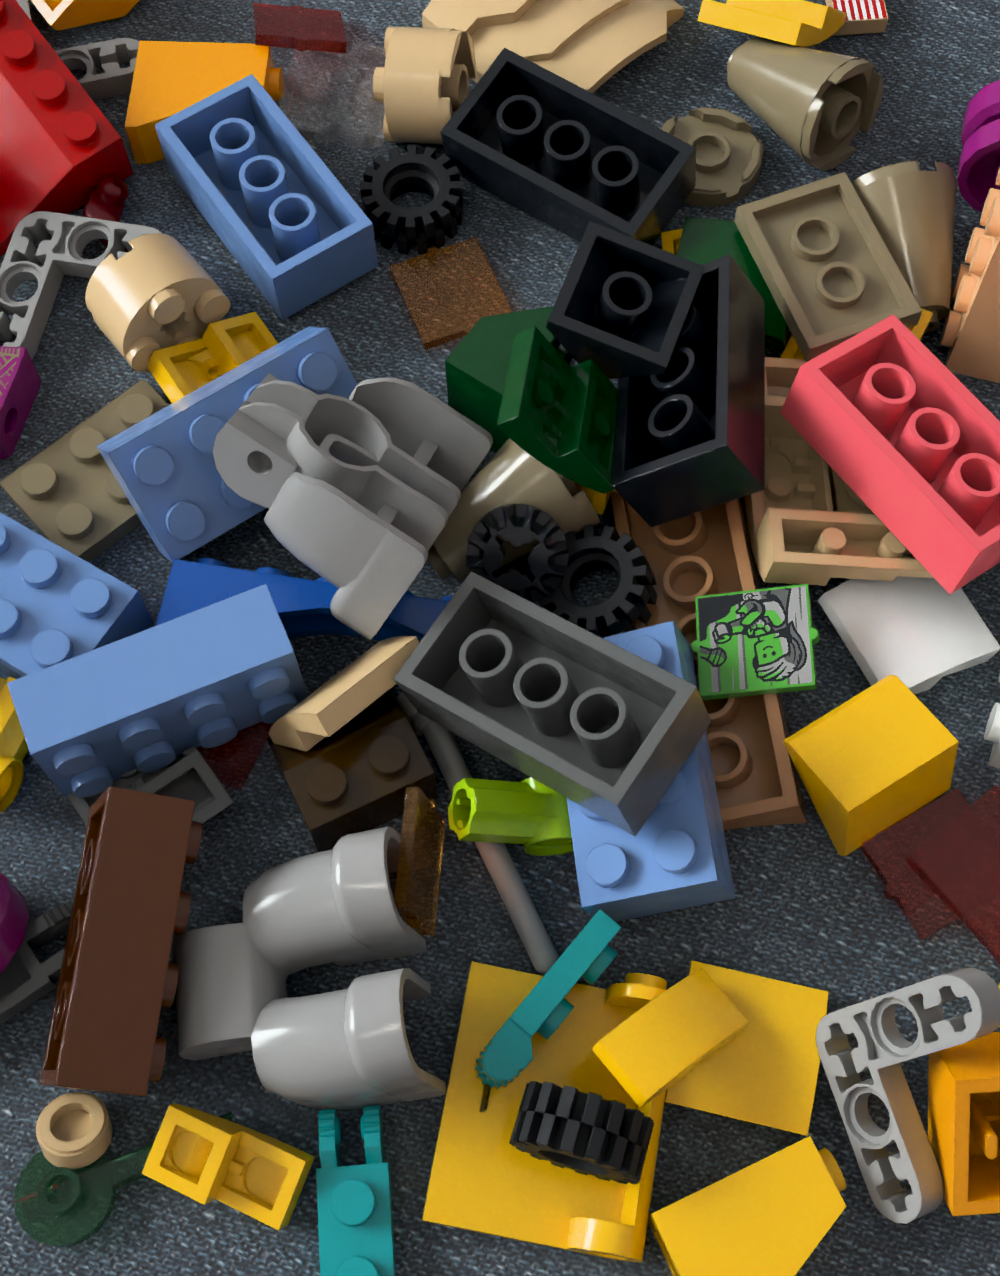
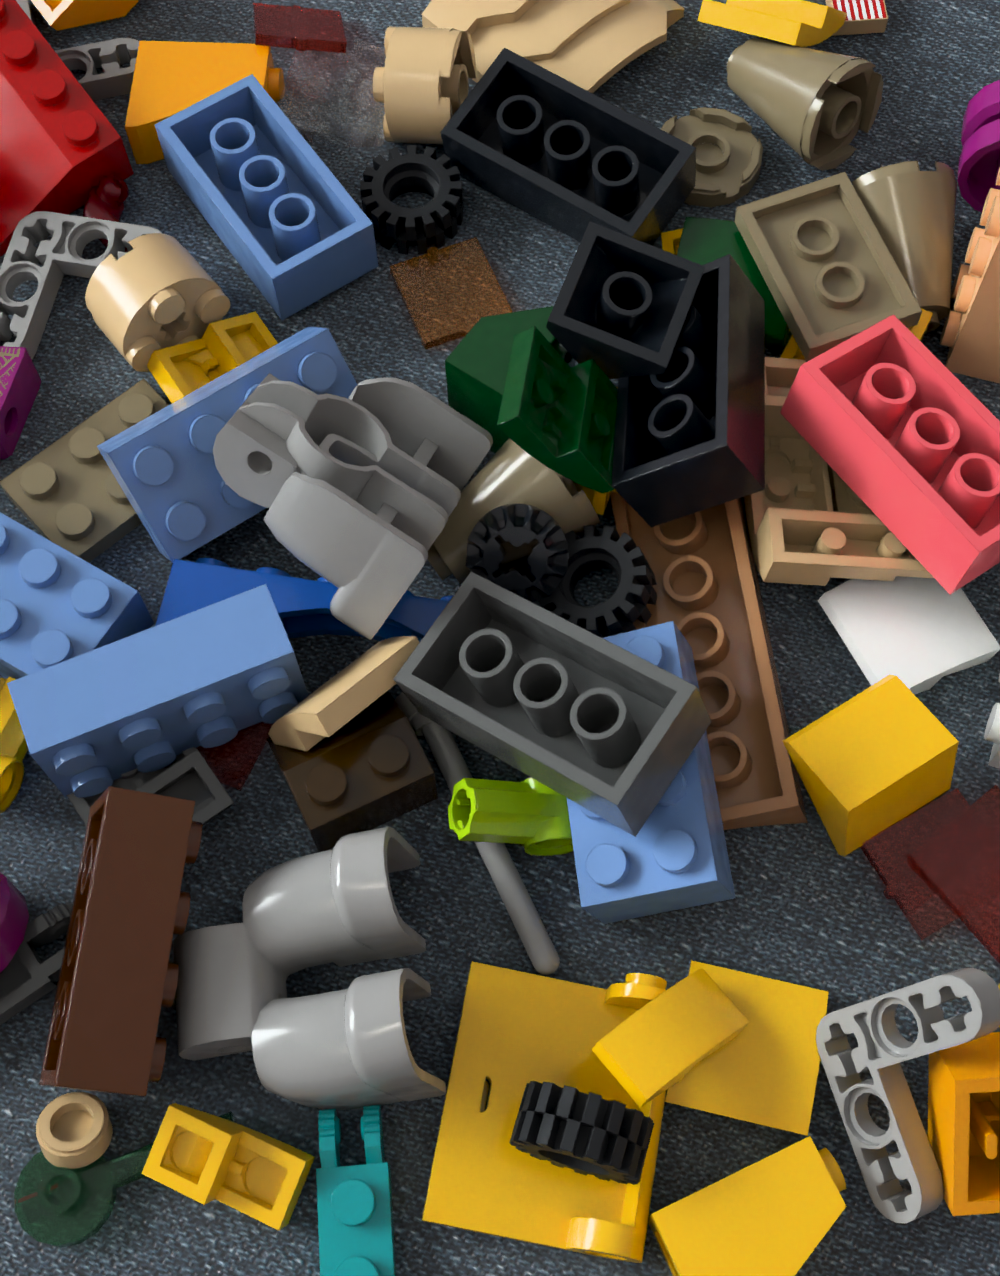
(419, 862): clear orange piece -> none
(545, 1005): teal hinge -> none
(755, 642): piece -> none

